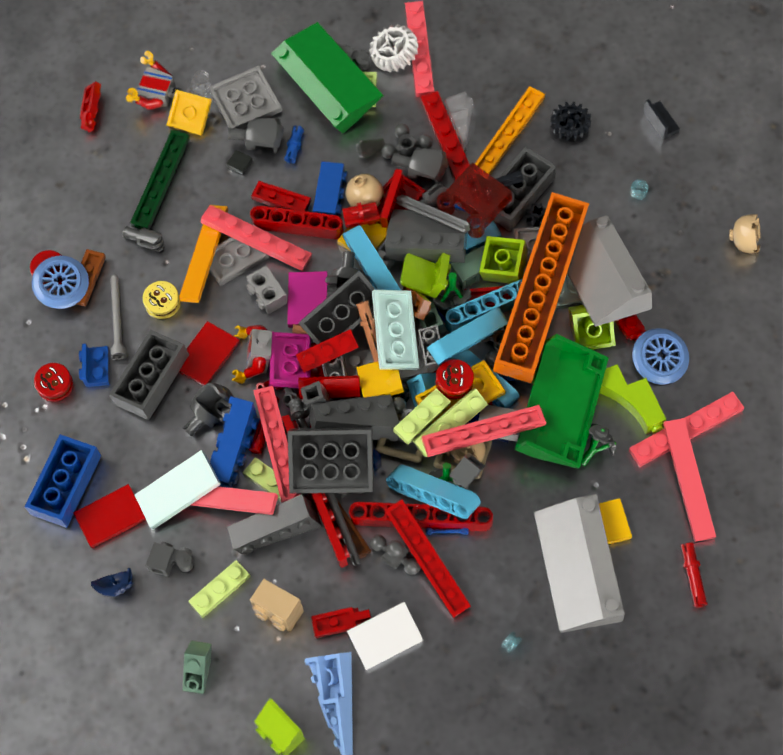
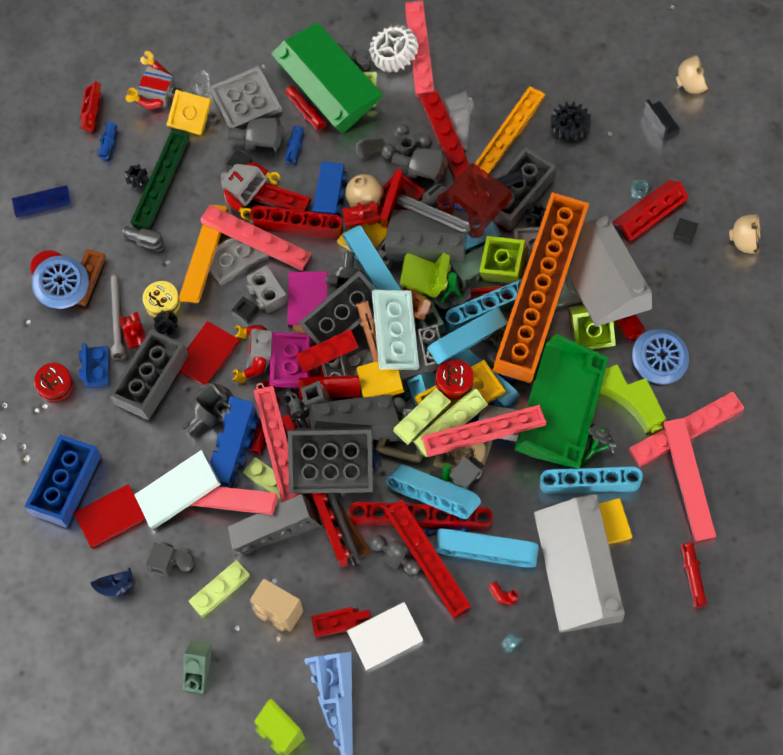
(41, 201): none -> clear blue plate
(107, 140): none -> blue pin
(133, 330): none -> red hips
(136, 176): none -> black gear
(165, 322): none -> black gear
(243, 183): none -> light grey torso
(244, 309): none -> pearl dark grey tile
(309, 113): none -> red pin
(486, 548): none -> medium azure beam
(503, 596): none -> red arm
(599, 474): none -> medium azure beam
(651, 209): none -> red panel
(685, 230): none -> pearl dark grey tile
(692, 76): none -> tan cylinder

